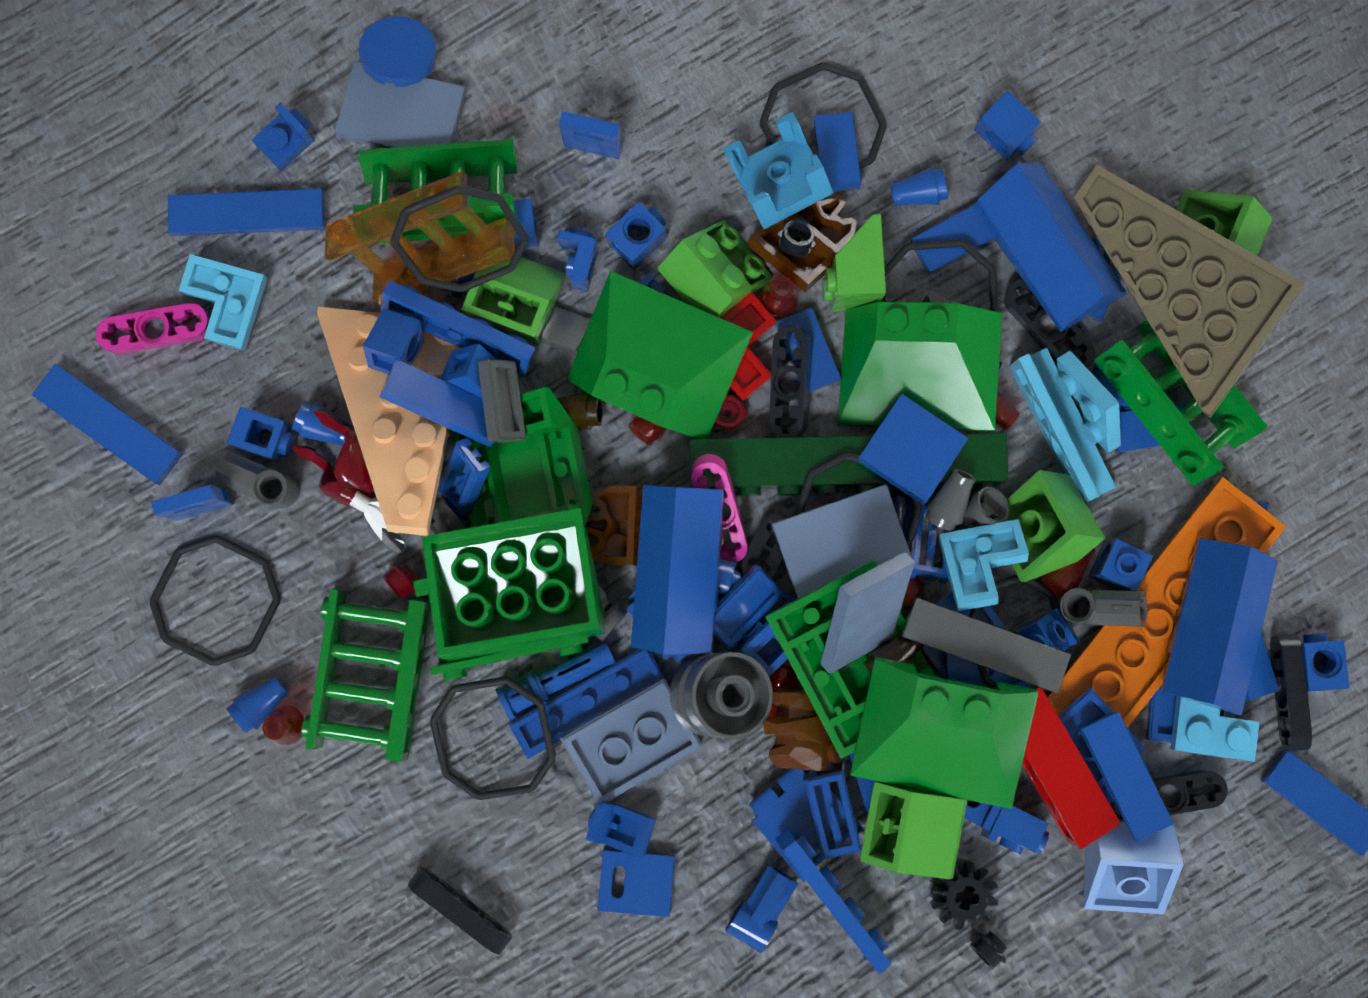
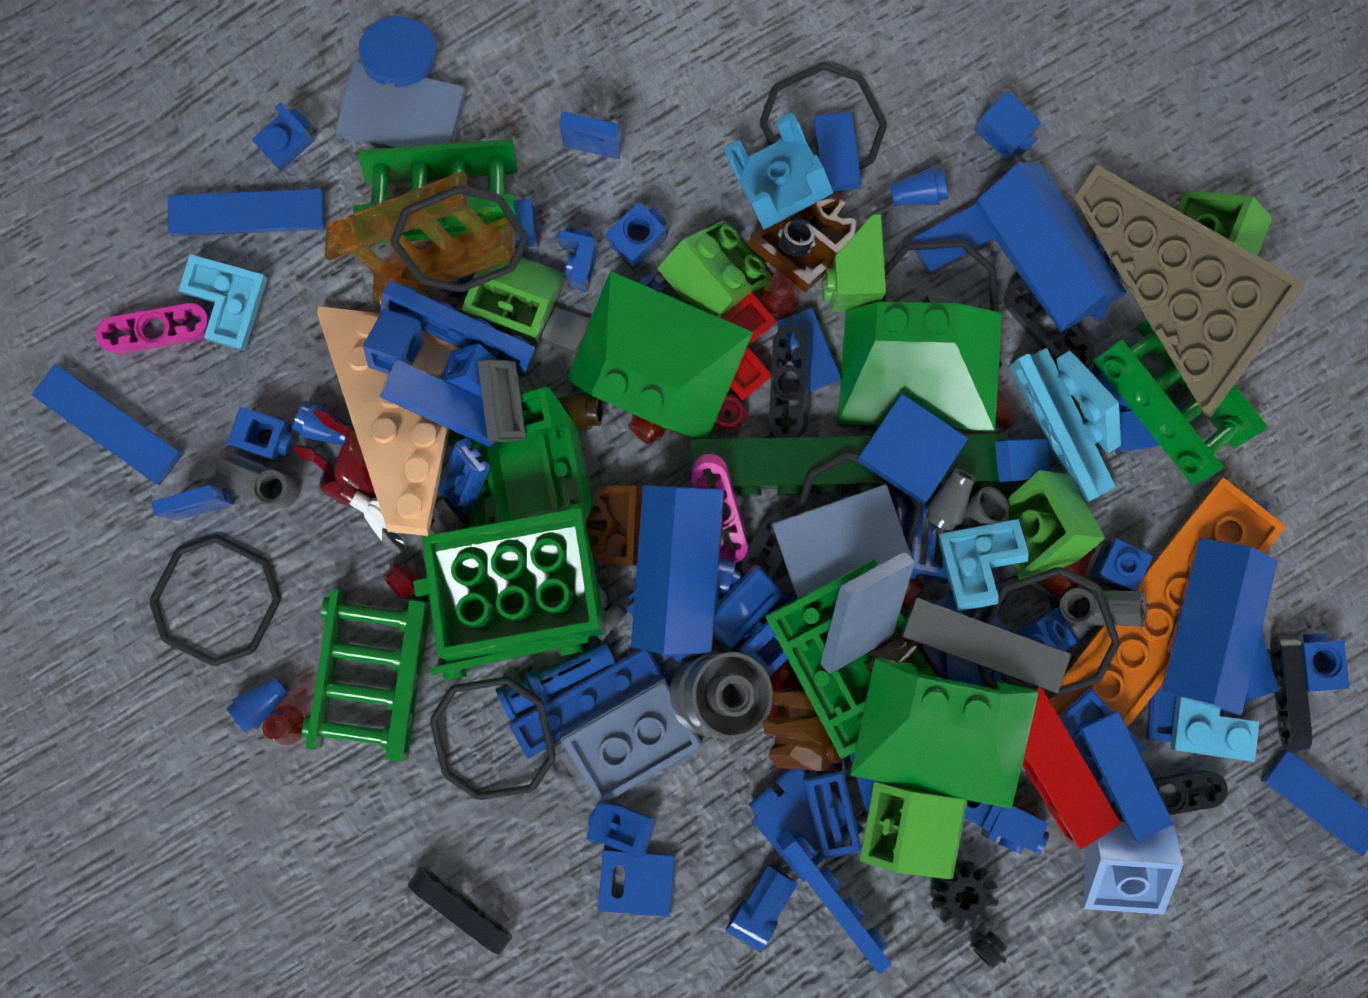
(1022, 458): none -> blue tile
(1104, 610): none -> black piece

